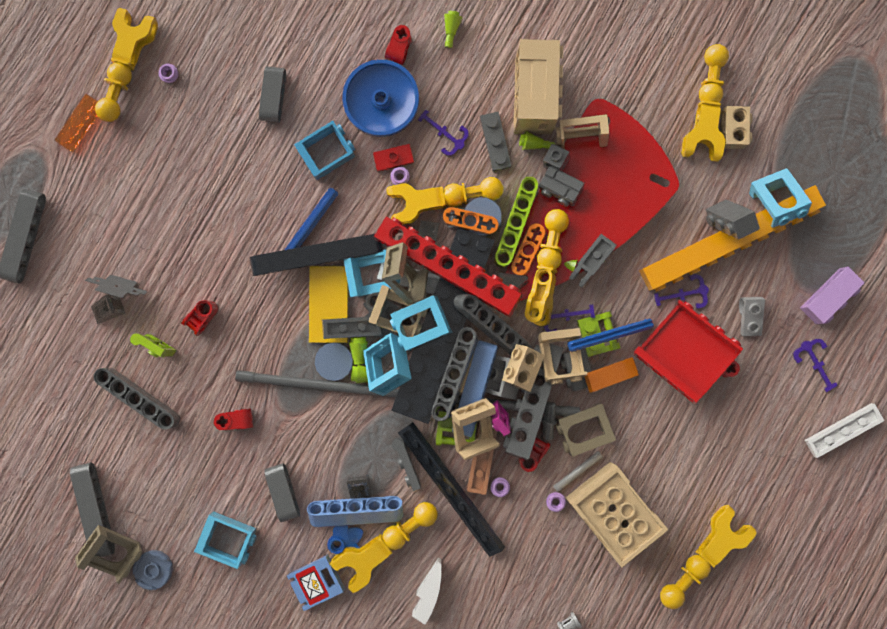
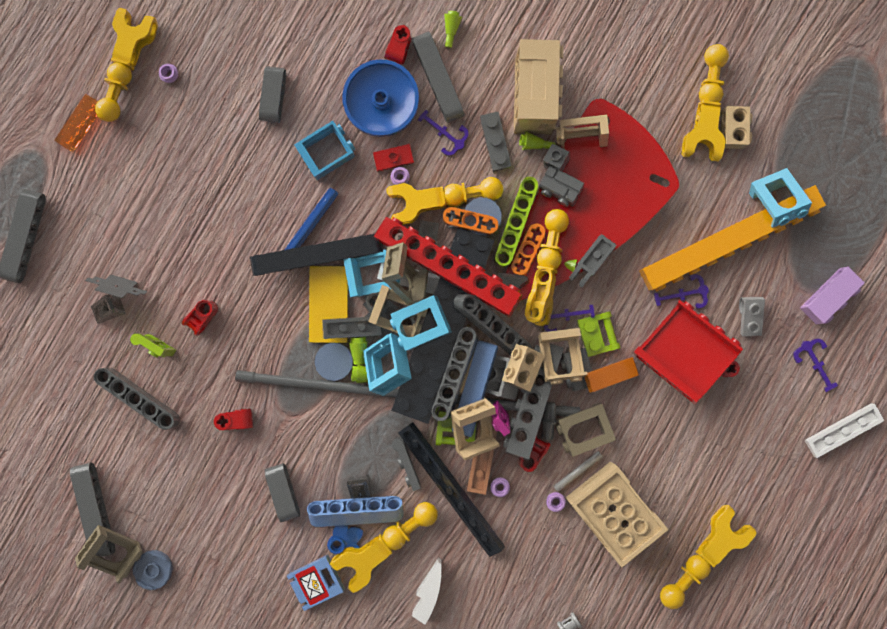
(220, 556): medium azure window -> none
(438, 77): none -> dark grey beam
(610, 335): blue axle -> none
(732, 219): dark grey brick -> none

